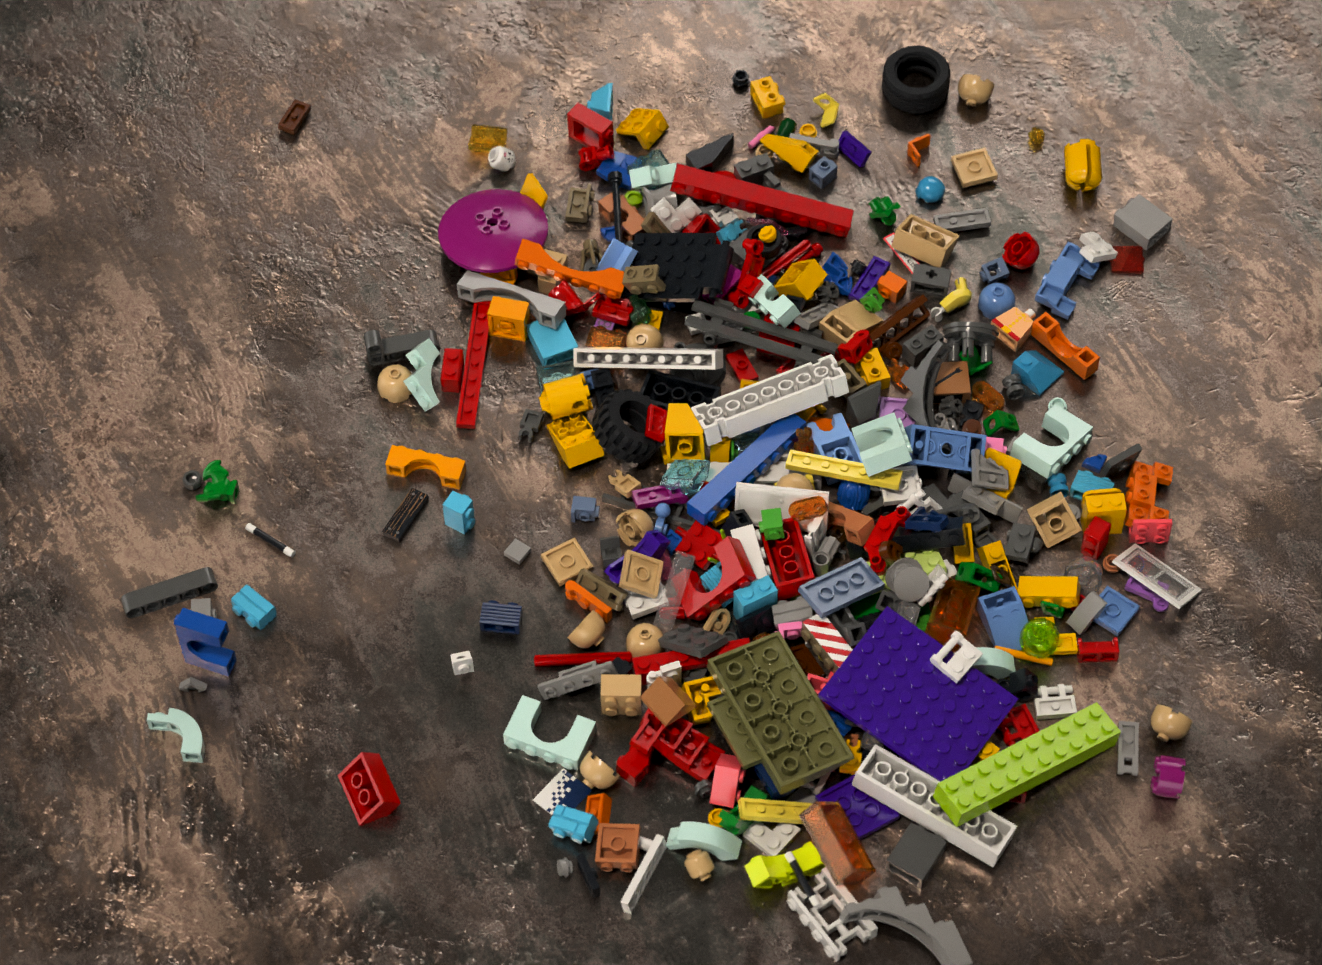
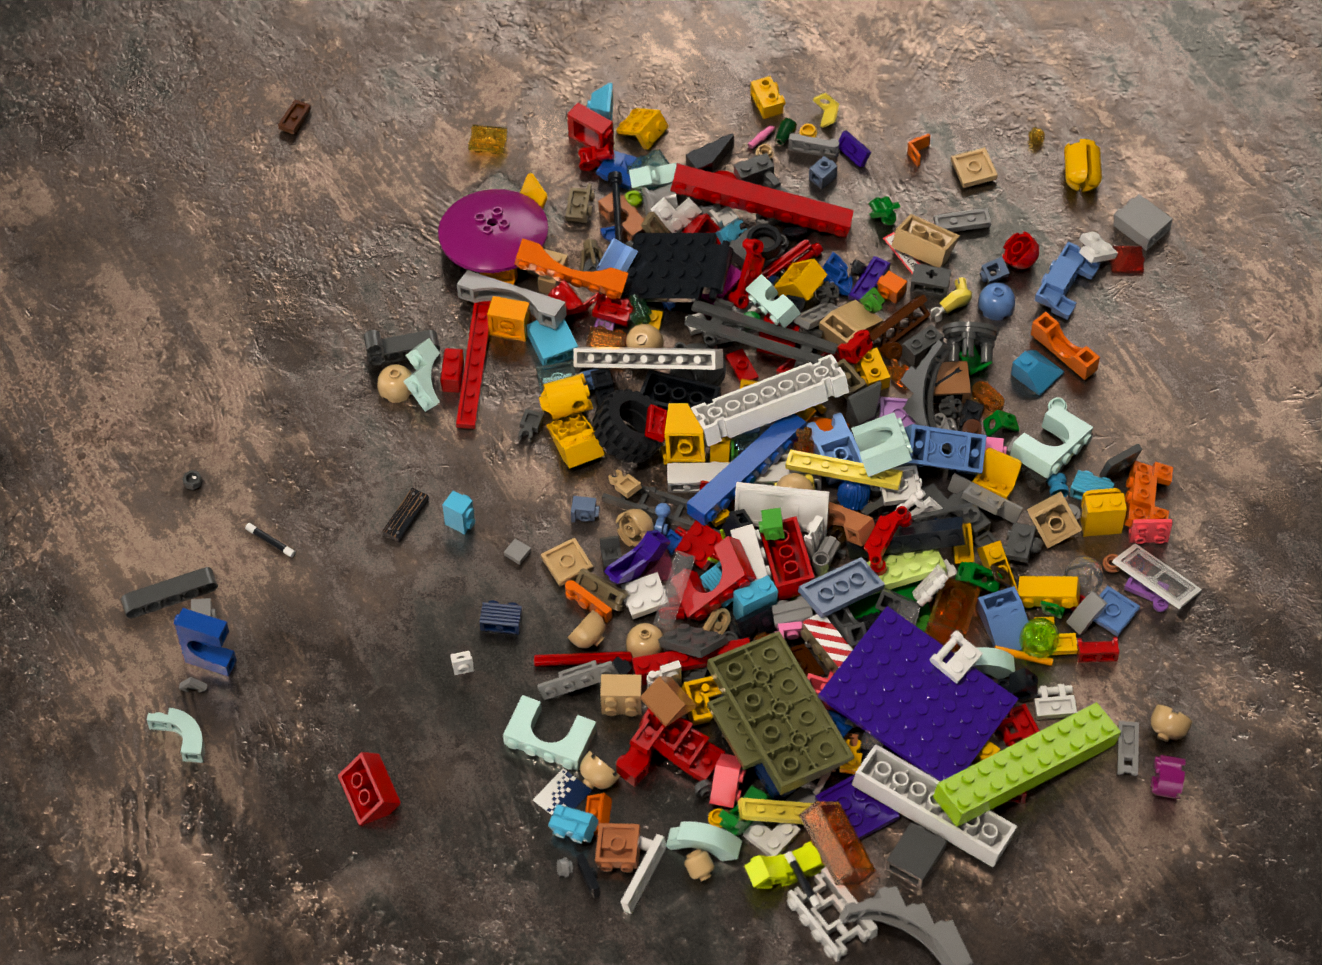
(220, 487): green animal -> none
(253, 607): medium azure brick -> none
(404, 460): light orange arch -> none
(501, 158): white head -> none
(641, 574): tan plate -> none
(643, 279): dark tan bracket -> none
(655, 495): magenta plate -> none
(686, 475): clear light blue slope -> none
(740, 78): black plate -> none
(750, 285): red plate -> none
(754, 221): clear pink piece -> none
(768, 234): yellow plate -> none
(794, 151): yellow slope -> none
(808, 507): clear orange plate -> none
(890, 551): reddish brown plate -> none
(907, 579): light grey hat -> none
(921, 60): black tyre -> none
(922, 520): dark blue wing -> none
(930, 189): dark azure hair -> none
(974, 90): tan cylinder -> none
(987, 473): light grey wing -> none
(1013, 385): dark grey wheel -> none
(1014, 327): light nougat torso -> none
(1095, 463): blue tile -> none
(1095, 538): red brick -> none

